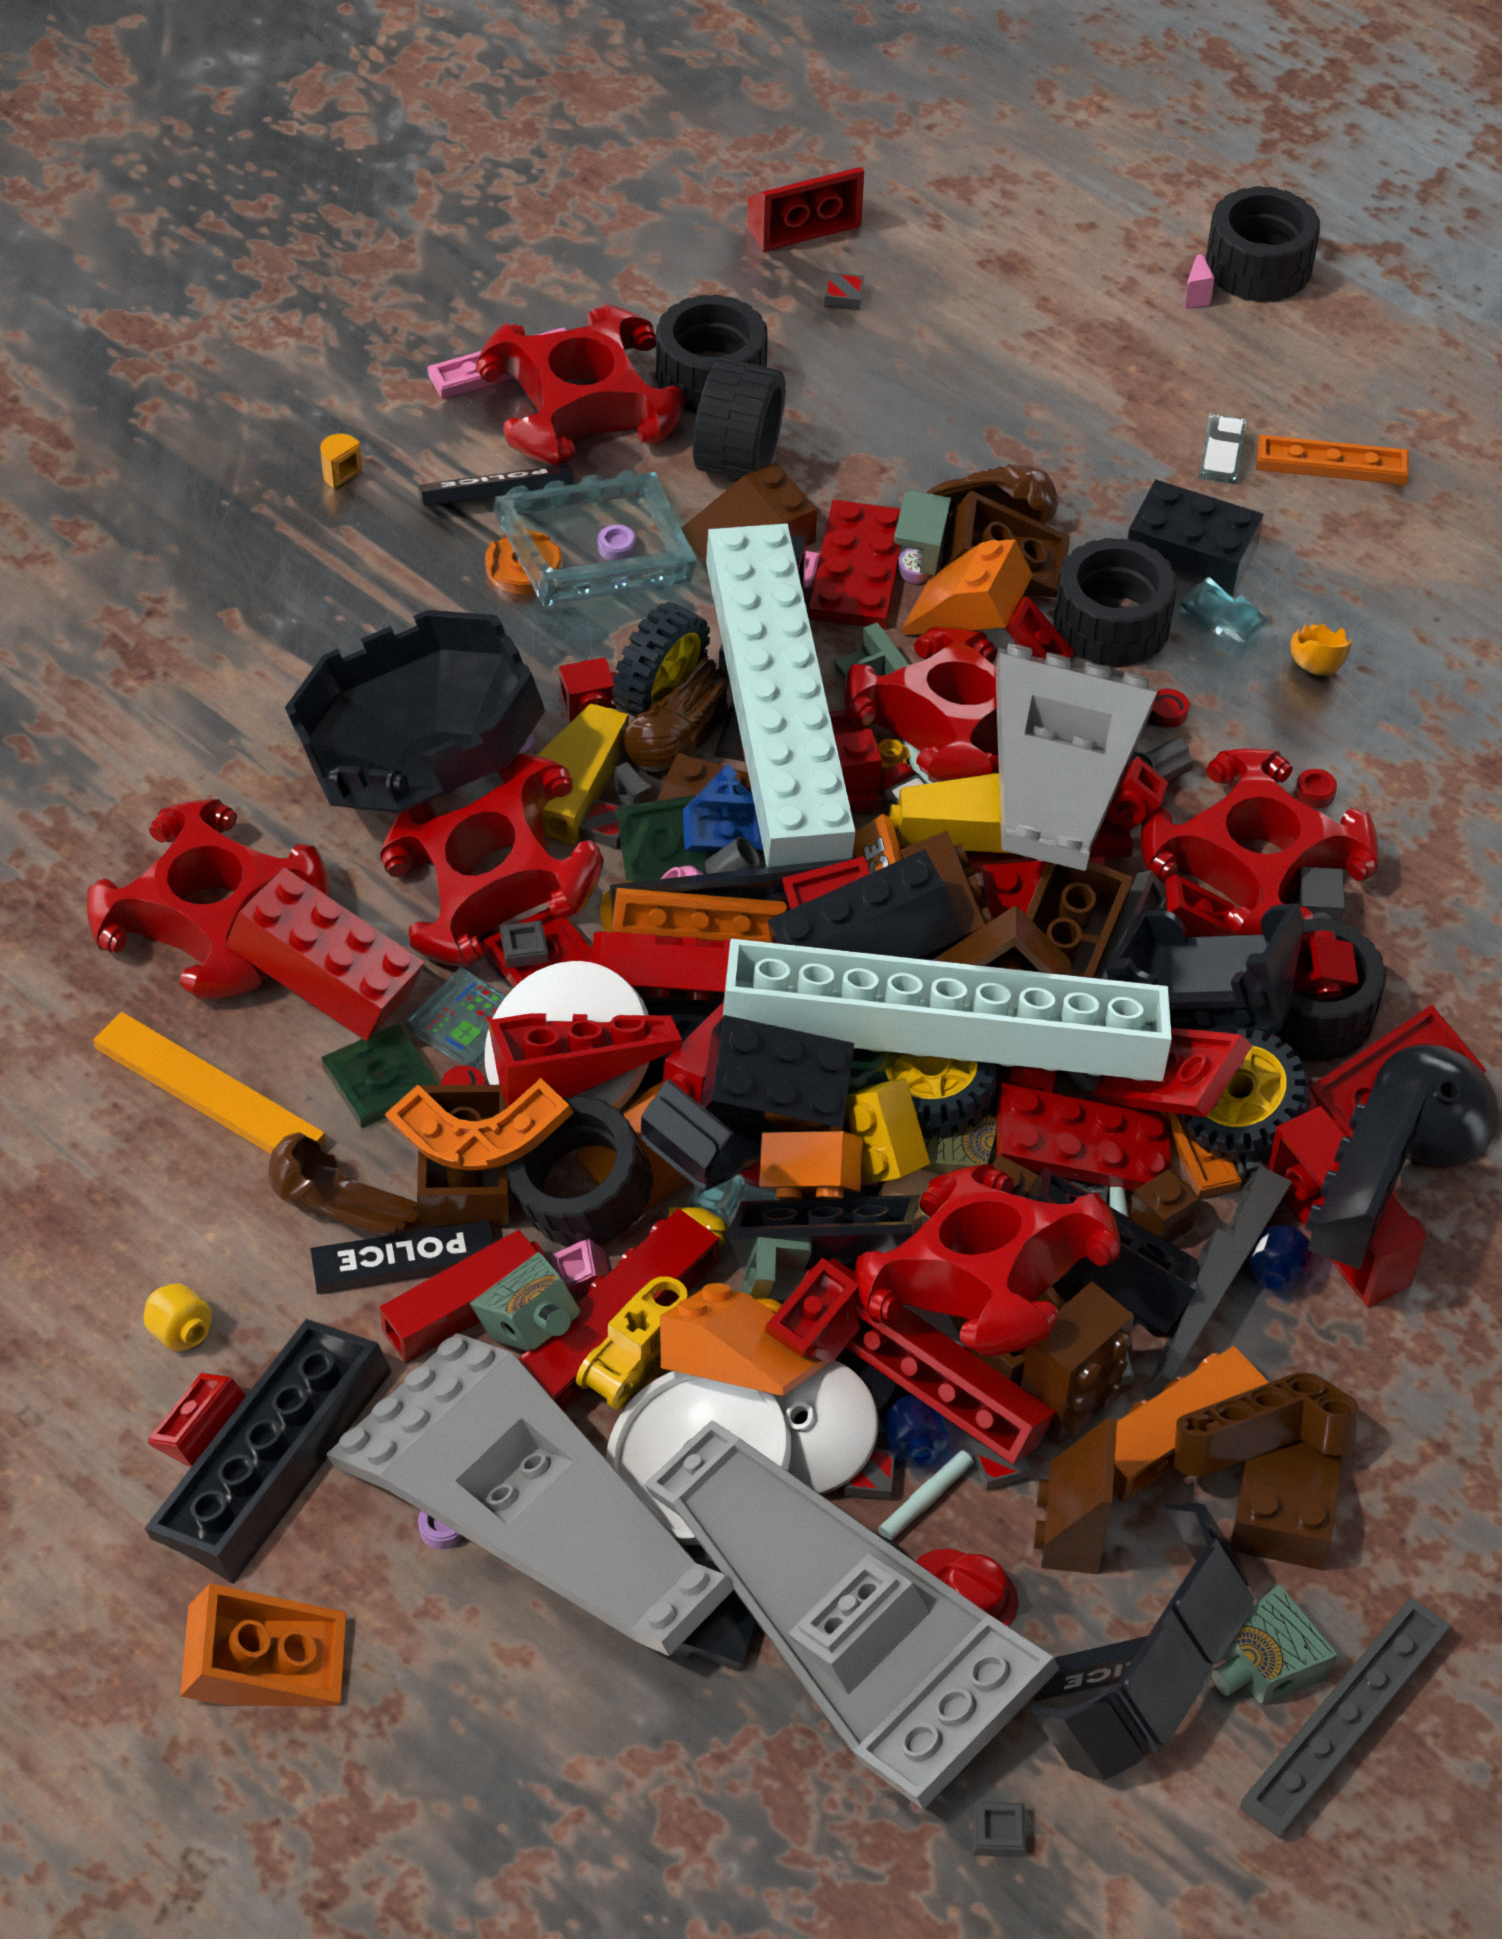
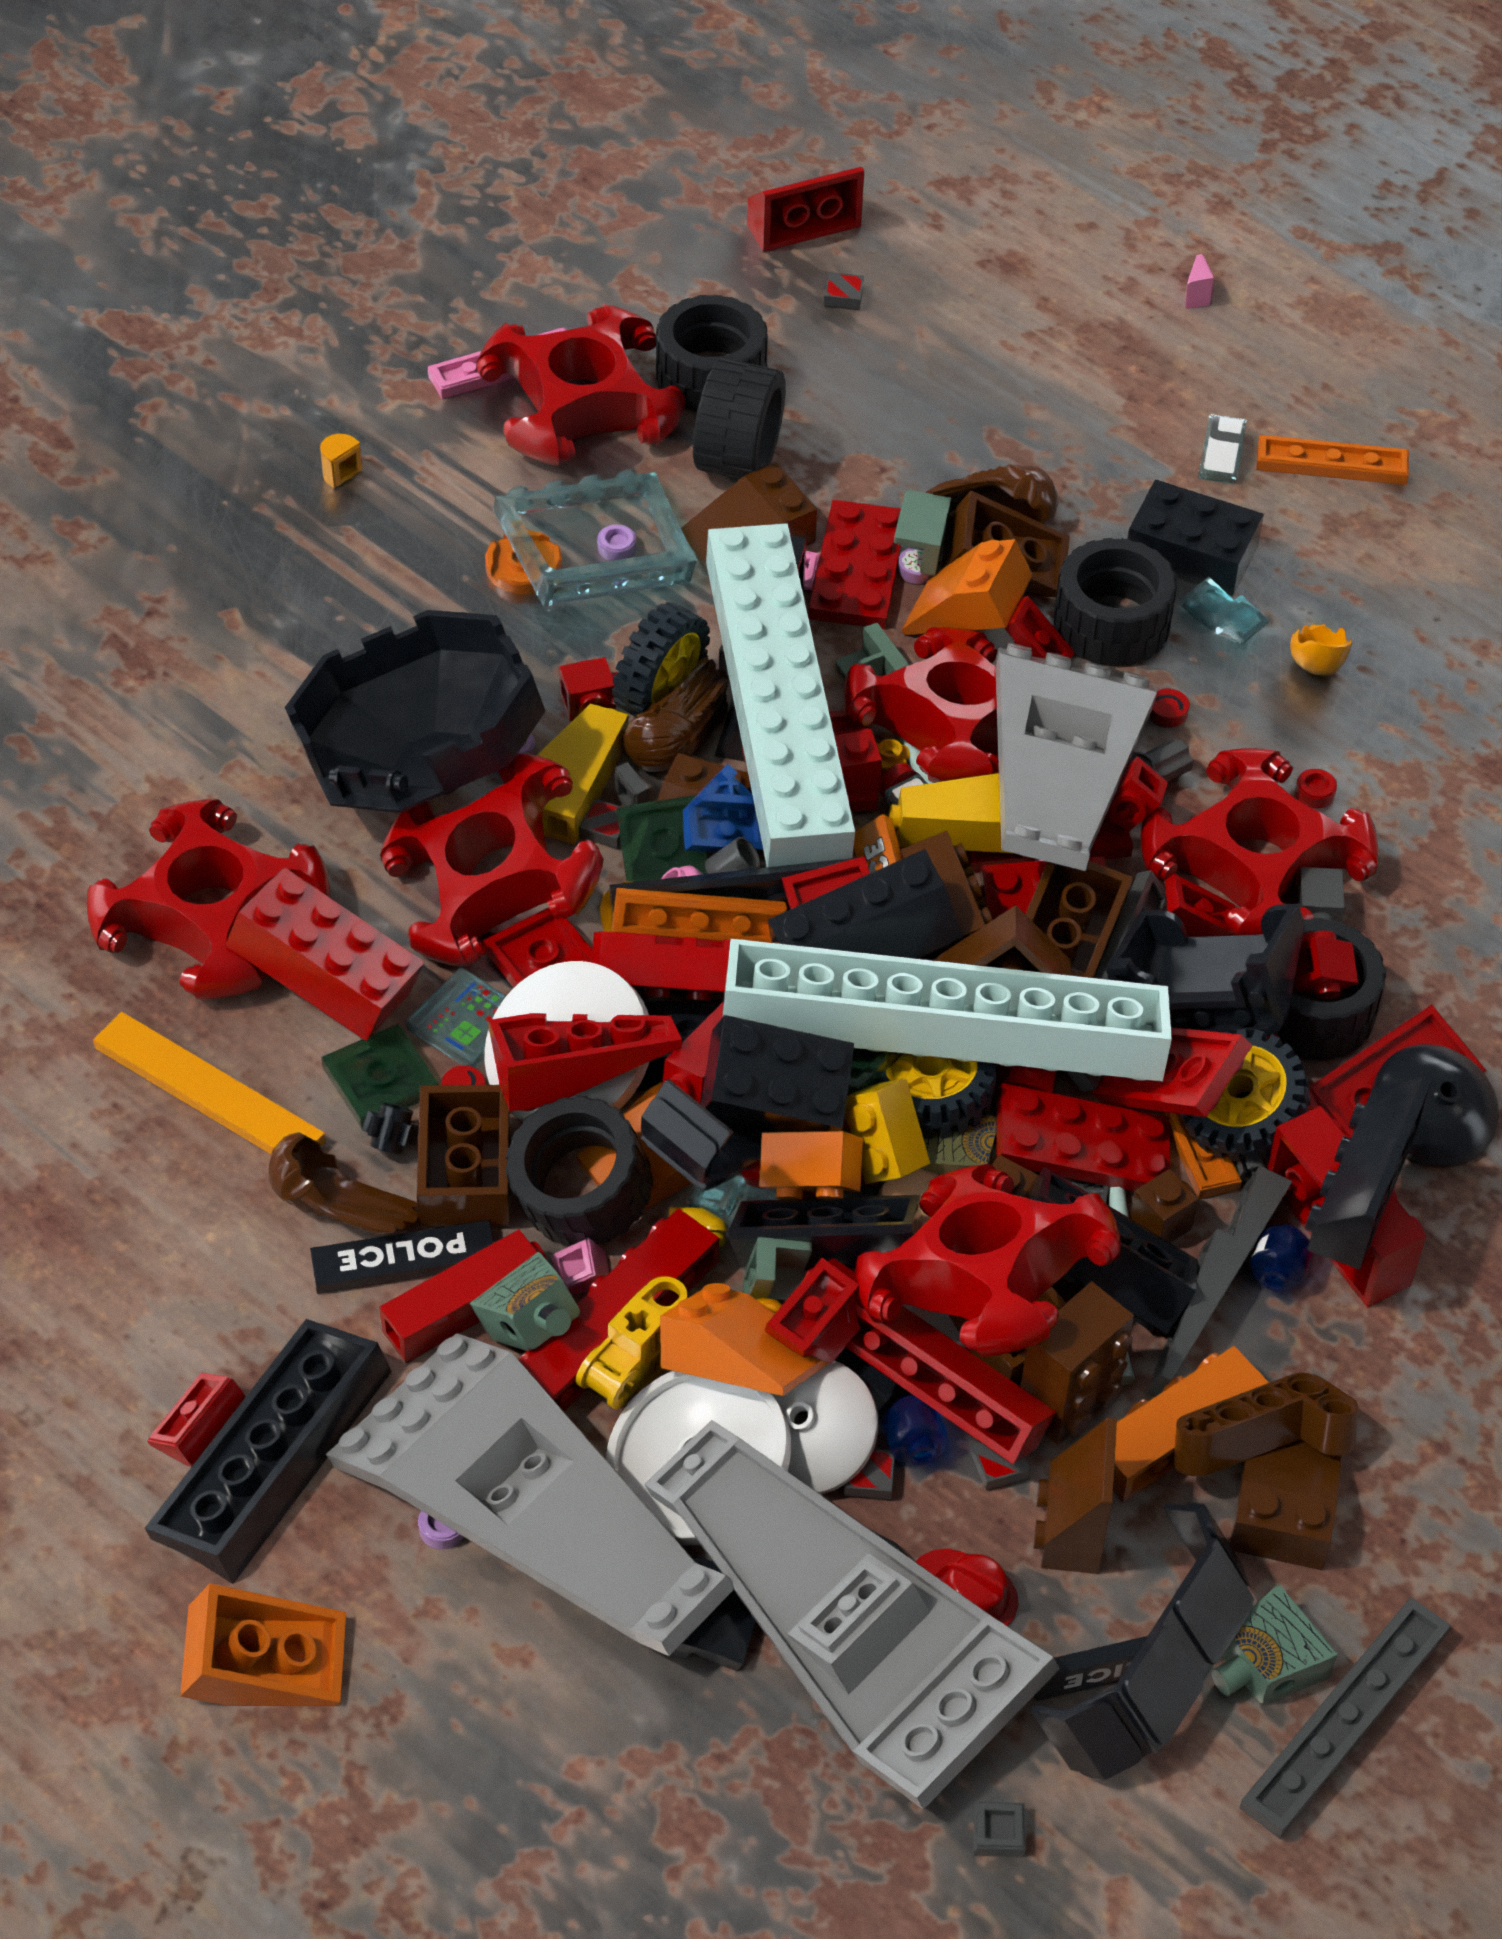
(177, 1317): yellow head -> none
(391, 1128): none -> black gear
(483, 1142): orange plate -> none
(492, 485): black tile -> none
(524, 944): dark grey tile -> none
(926, 1495): light aqua piece -> none
(1269, 218): black tyre -> none

